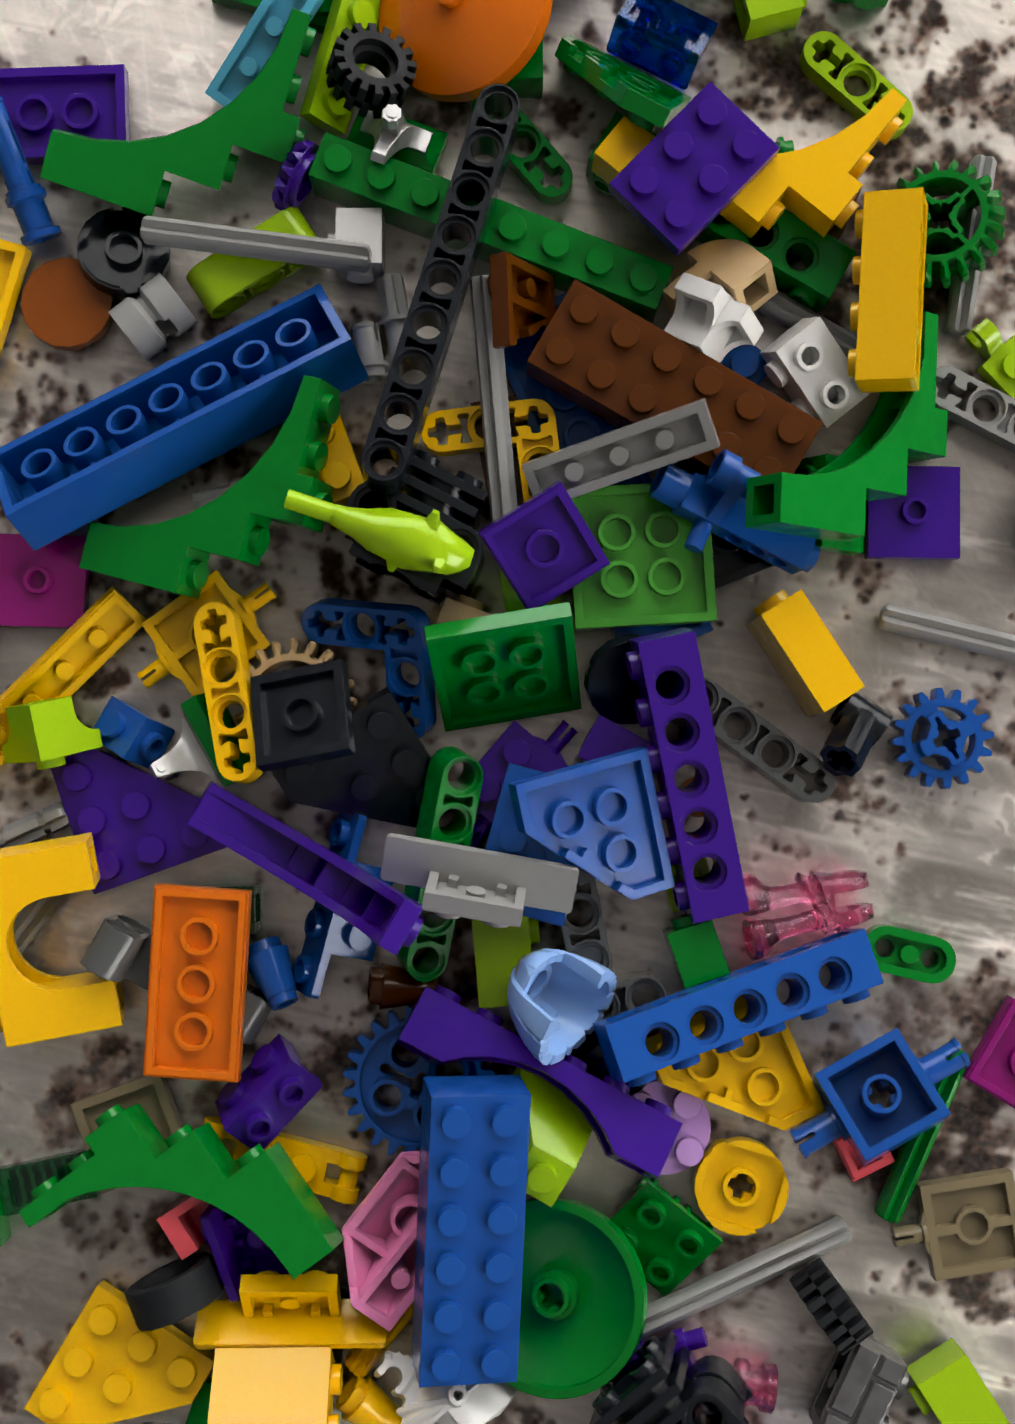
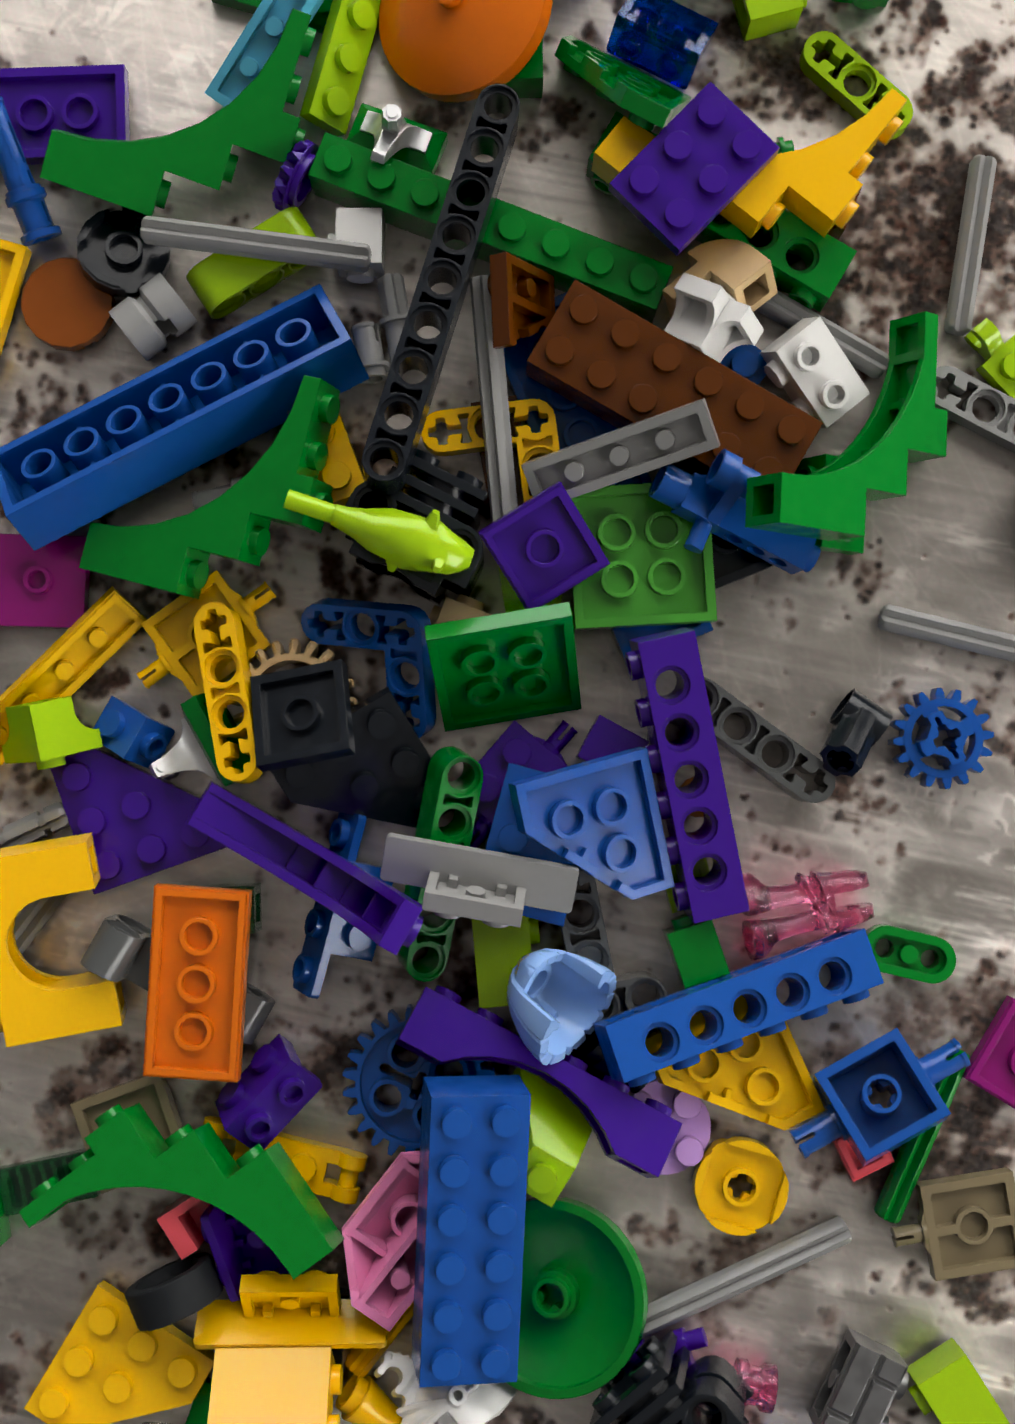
(272, 971): blue cone -> none
(375, 50): black tyre -> none
(394, 987): reddish brown cone -> none
(552, 164): green beam -> none
(609, 683): black tile -> none
(664, 1234): green hinge -> none
(803, 652): yellow brick -> none
(831, 1306): black tyre -> none
(889, 290): yellow brick -> none
(918, 524): dark purple plate -> none
(965, 194): green gear -> none

